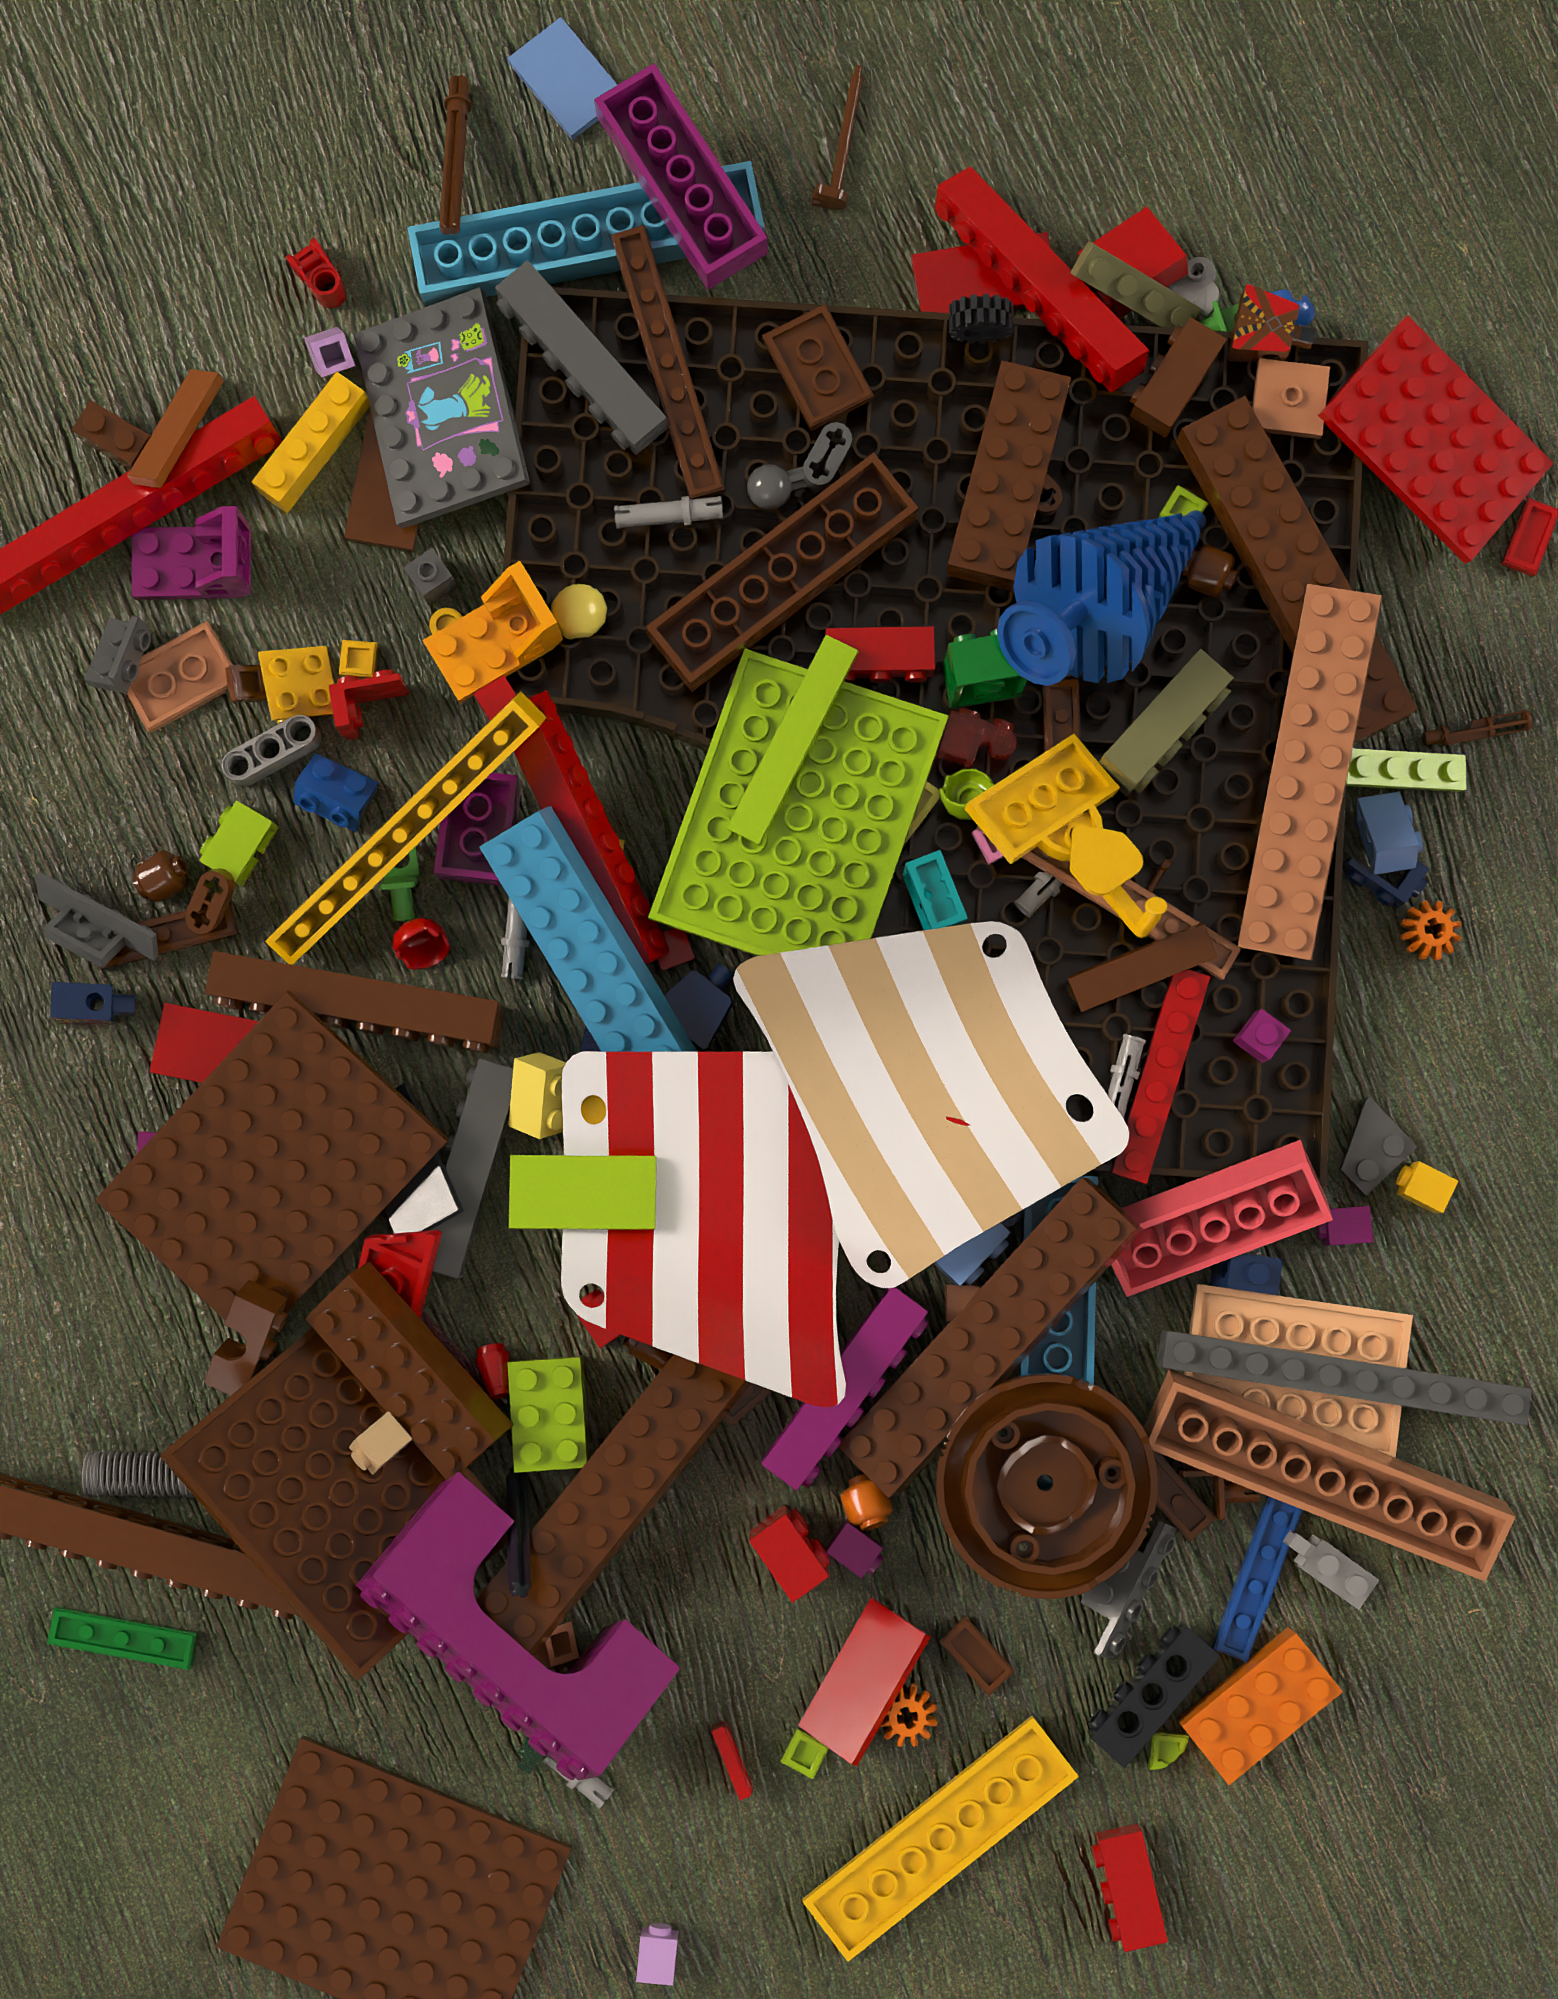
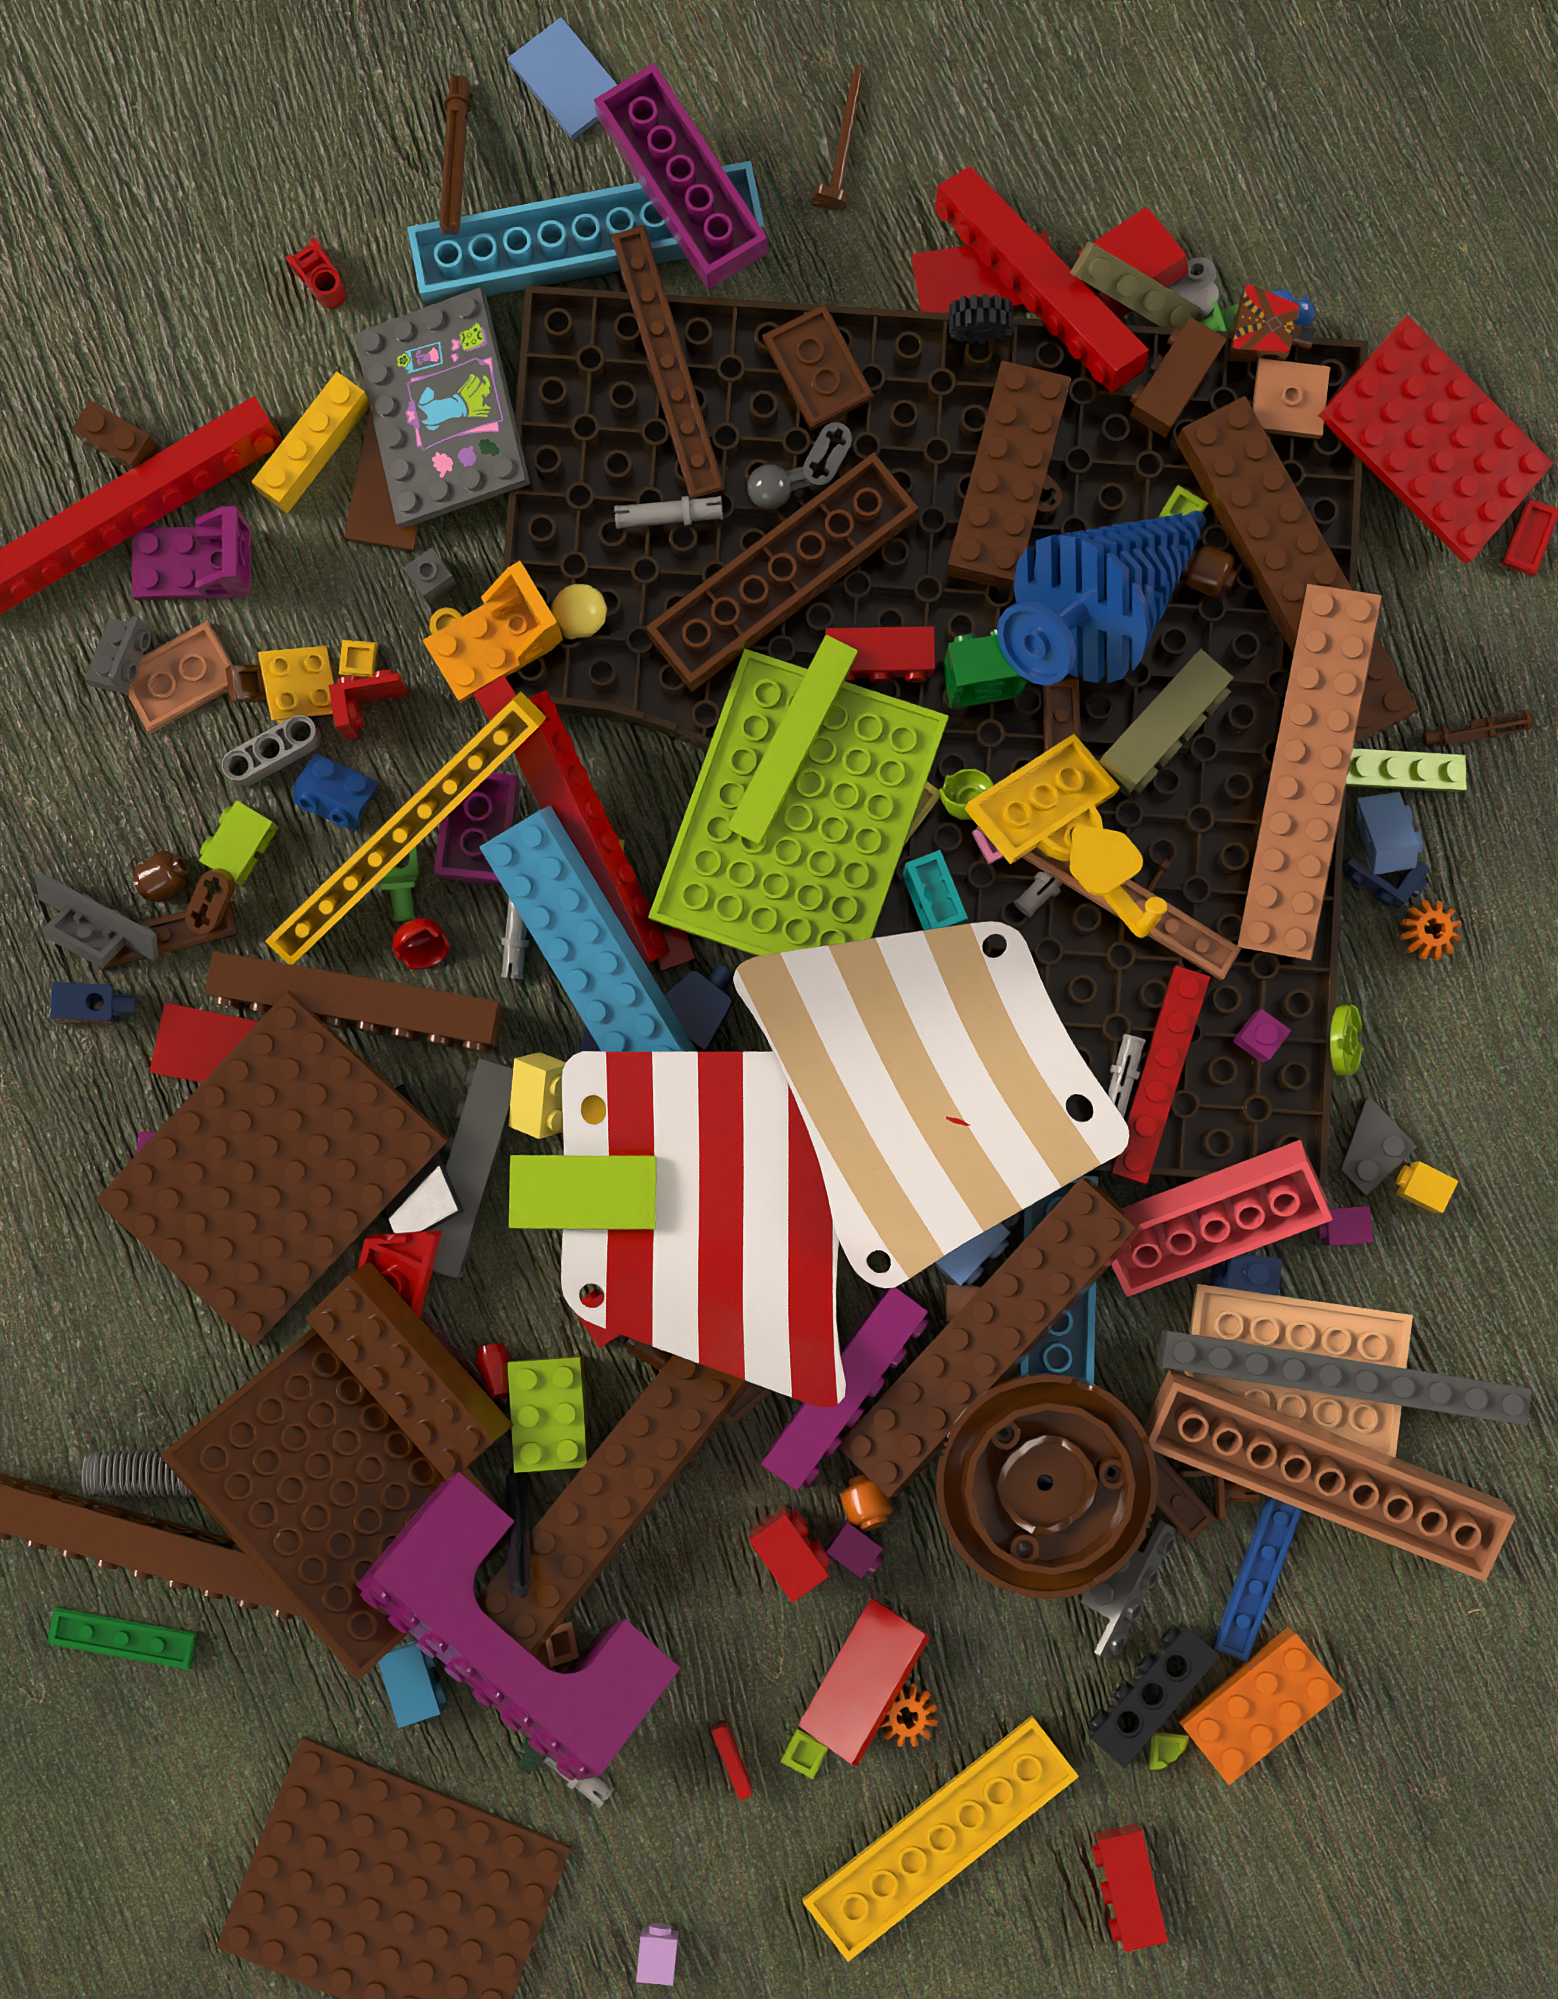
(175, 428): dark orange tile -> none
(256, 1316): reddish brown arch -> none
(329, 351): lavender brick -> none
(379, 1443): tan brick -> none
(412, 1684): none -> dark azure brick
(581, 358): dark grey brick -> none
(968, 733): clear red brick -> none
(976, 1655): reddish brown tile -> none
(1142, 966): reddish brown tile -> none
(1332, 1568): light grey hinge -> none
(1344, 1042): none -> lime tile

